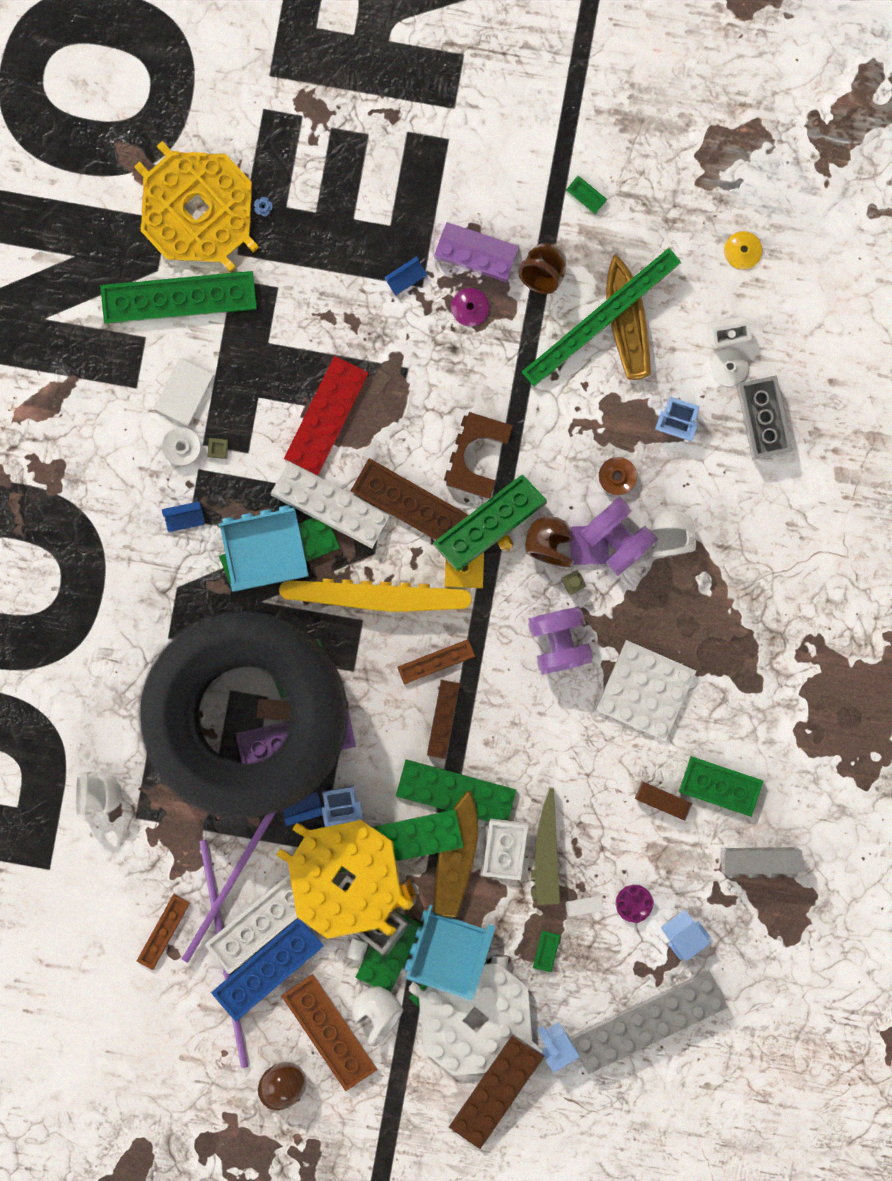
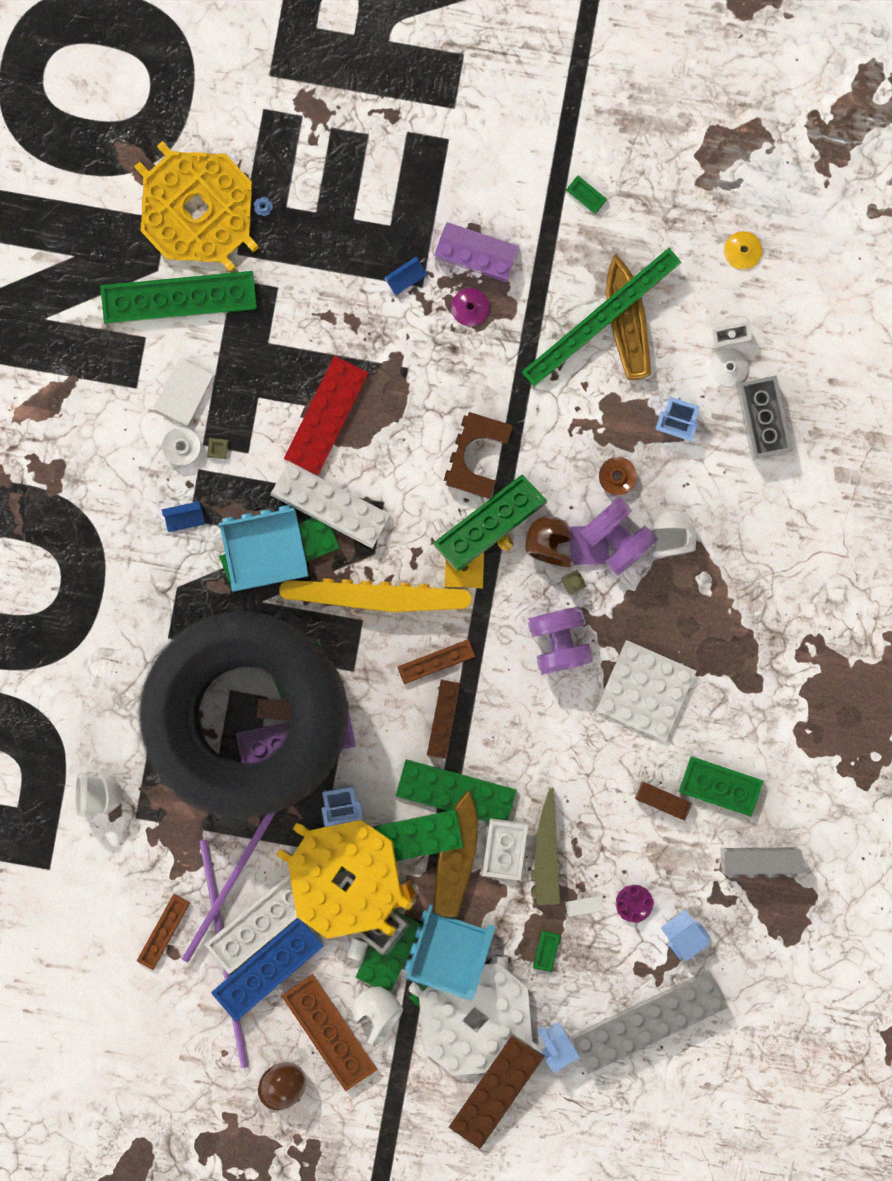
(303, 810): blue panel -> none
(406, 500): reddish brown plate -> none
(543, 268): reddish brown piece -> none

